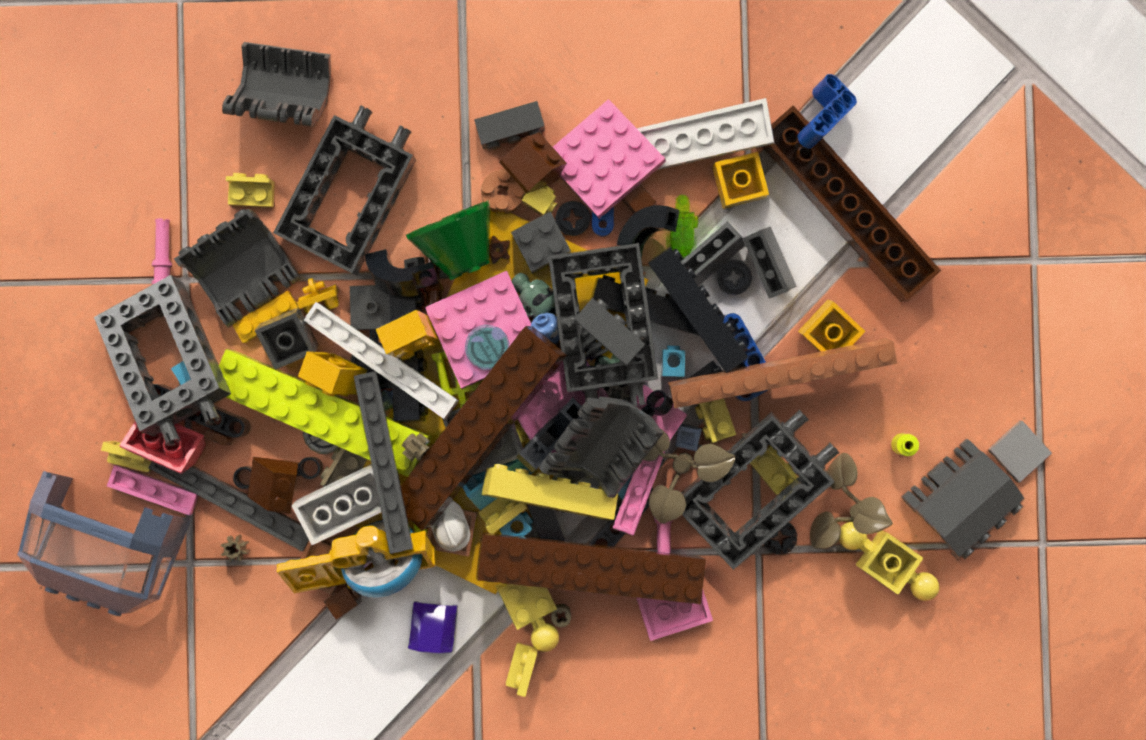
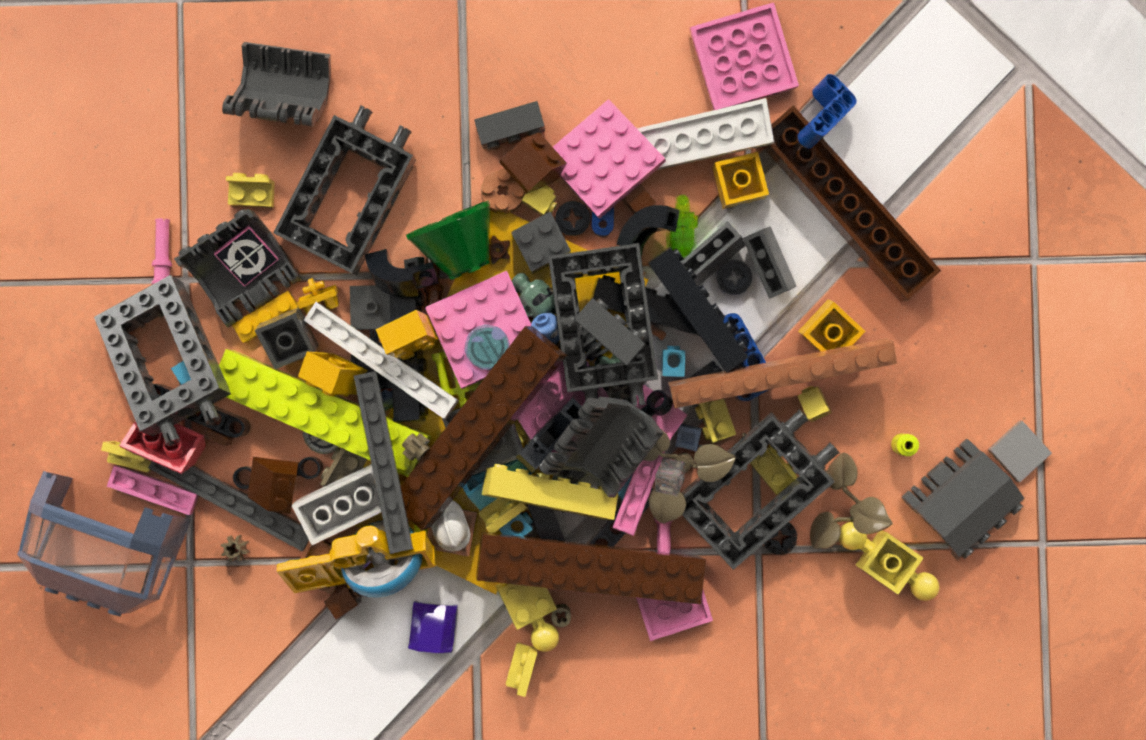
(246, 255): none -> tile
(657, 332): none -> reddish brown tile
(670, 476): none -> clear brick
(744, 57): none -> bright pink plate
(814, 403): none -> light yellow brick

